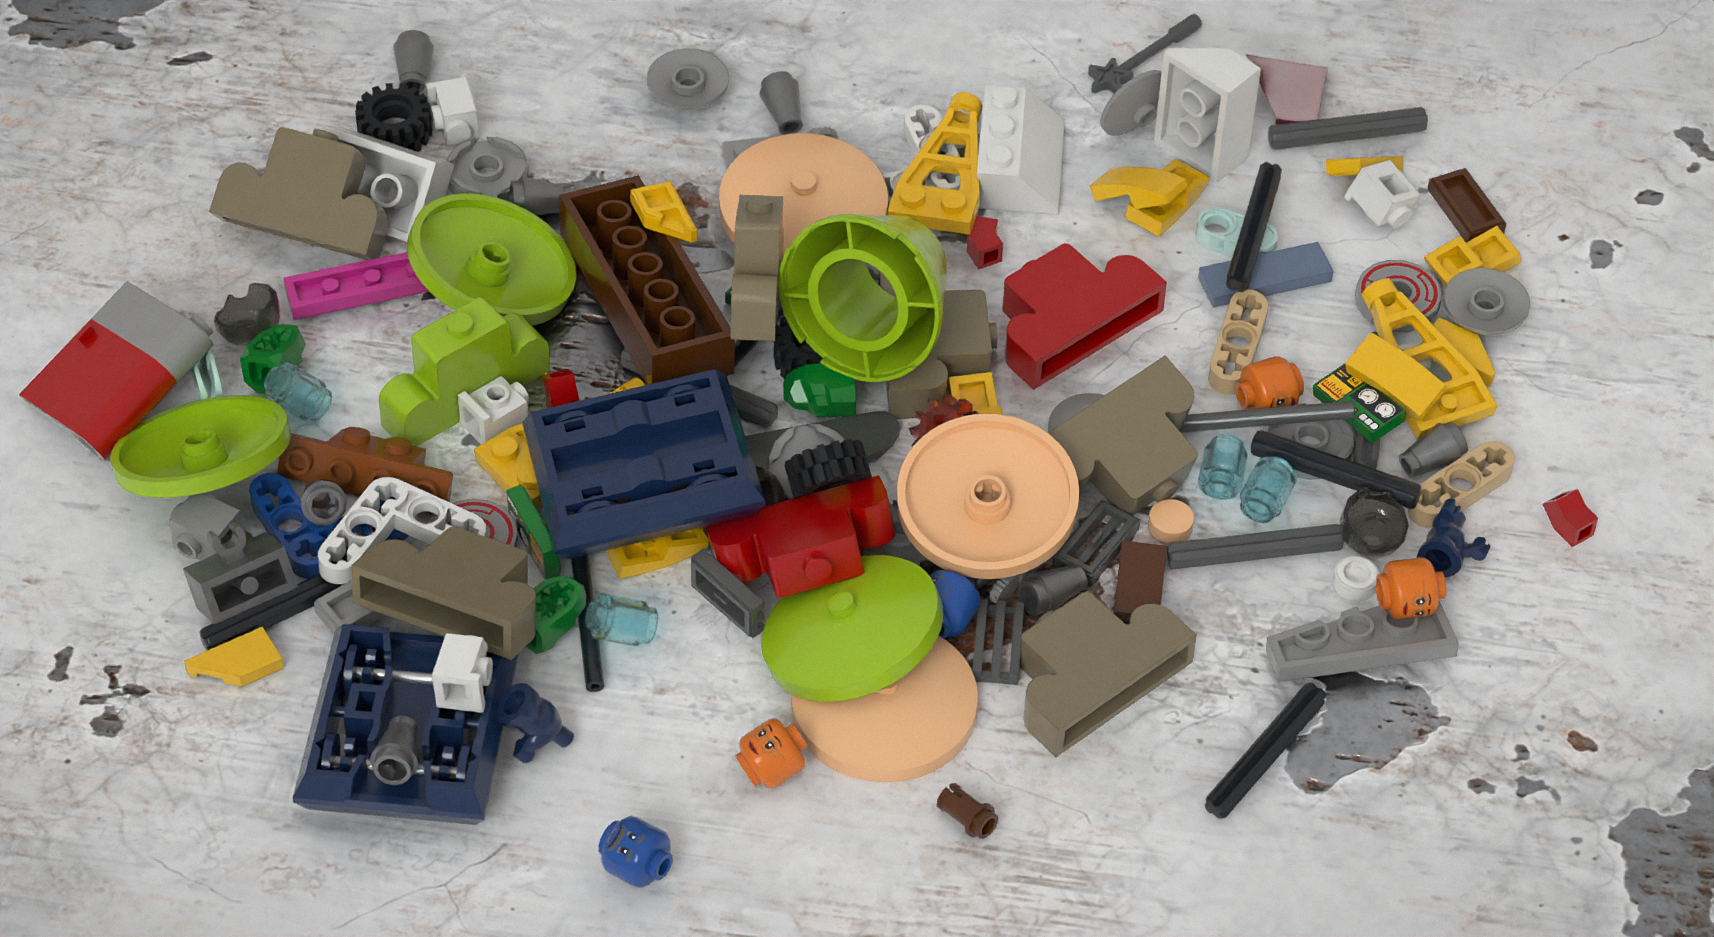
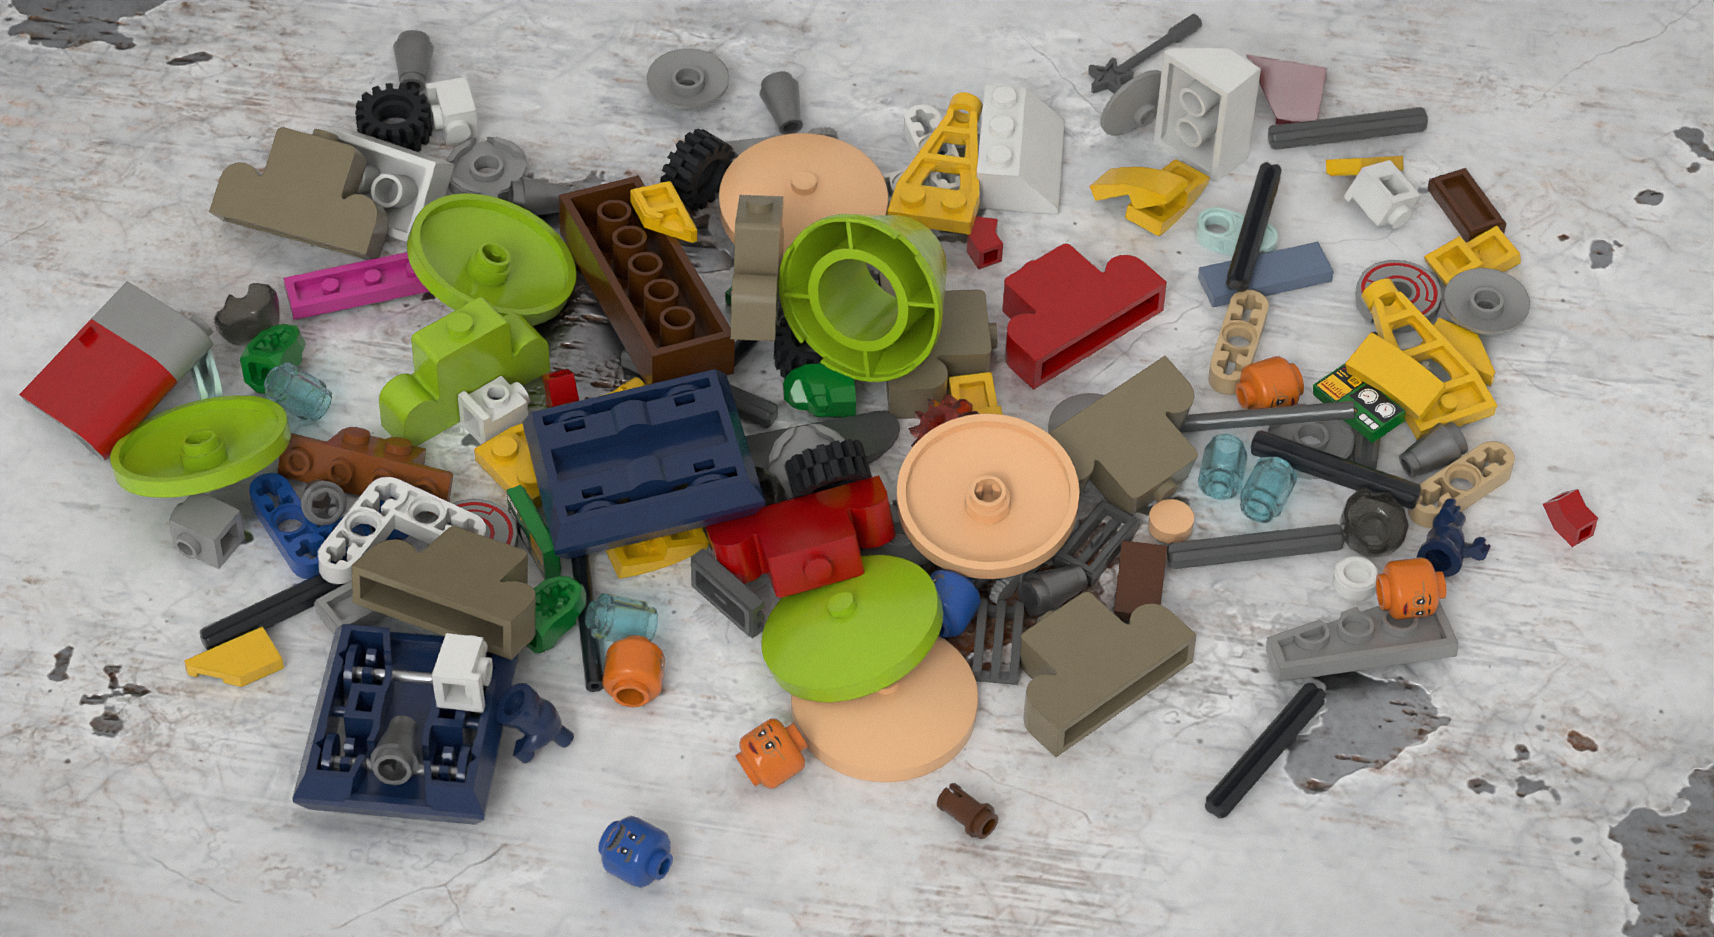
(239, 574): flat silver brick -> none
(633, 671): none -> orange head
(698, 168): none -> black tyre

